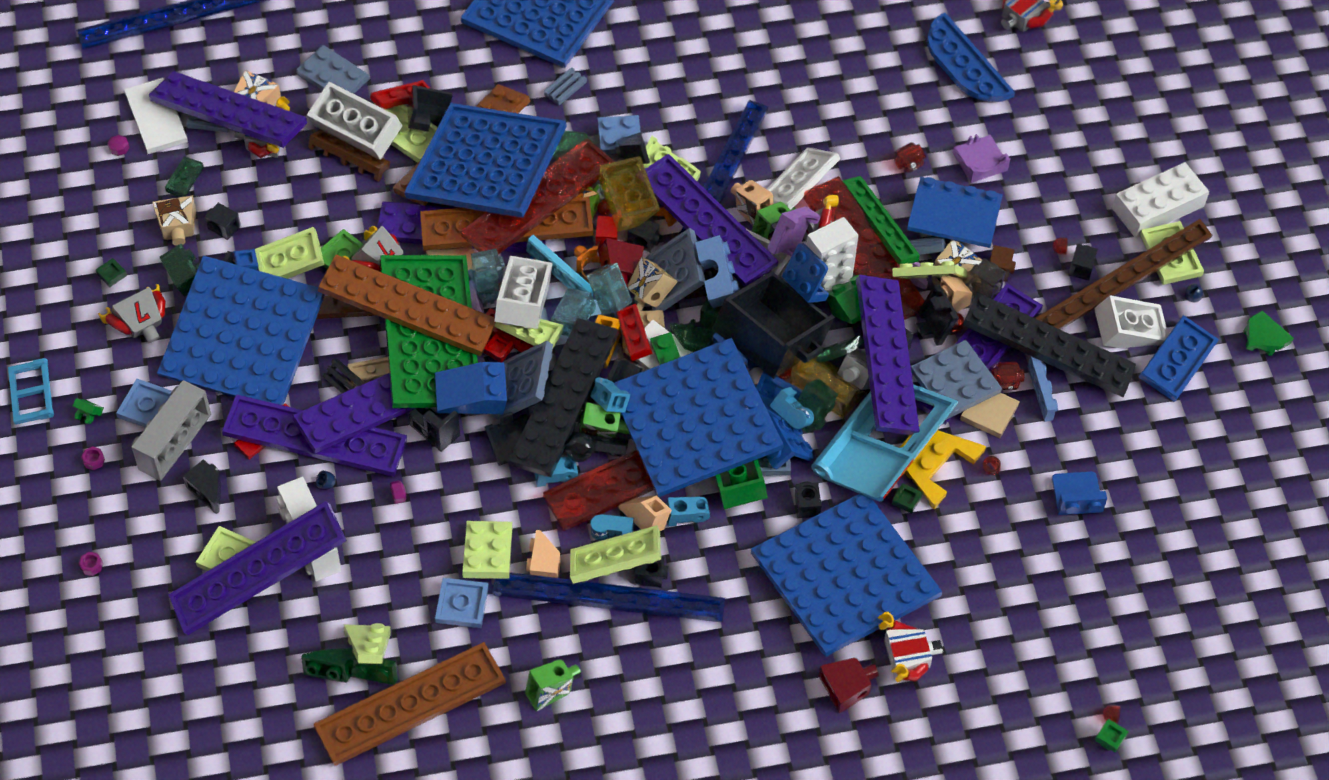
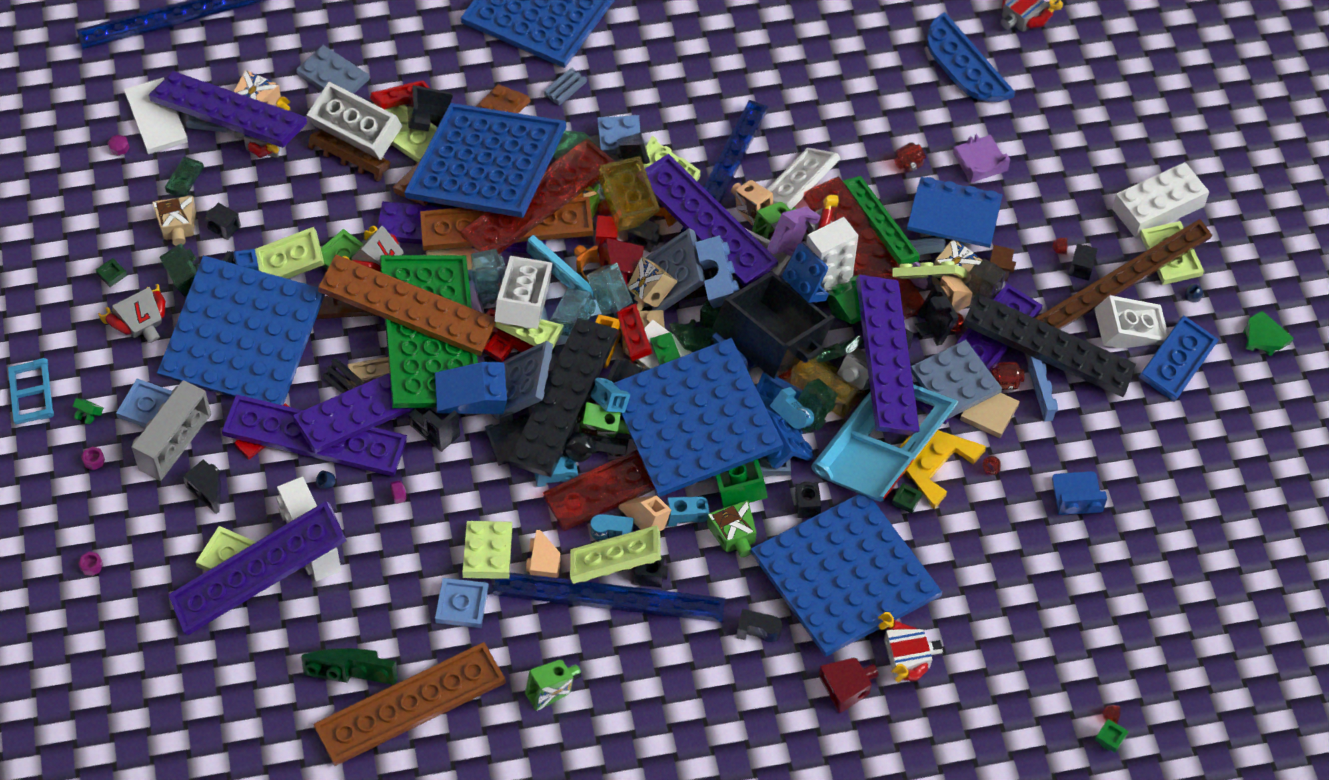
(368, 641): yellowish green wing -> none
(733, 528): none -> torso
(759, 625): none -> black leg

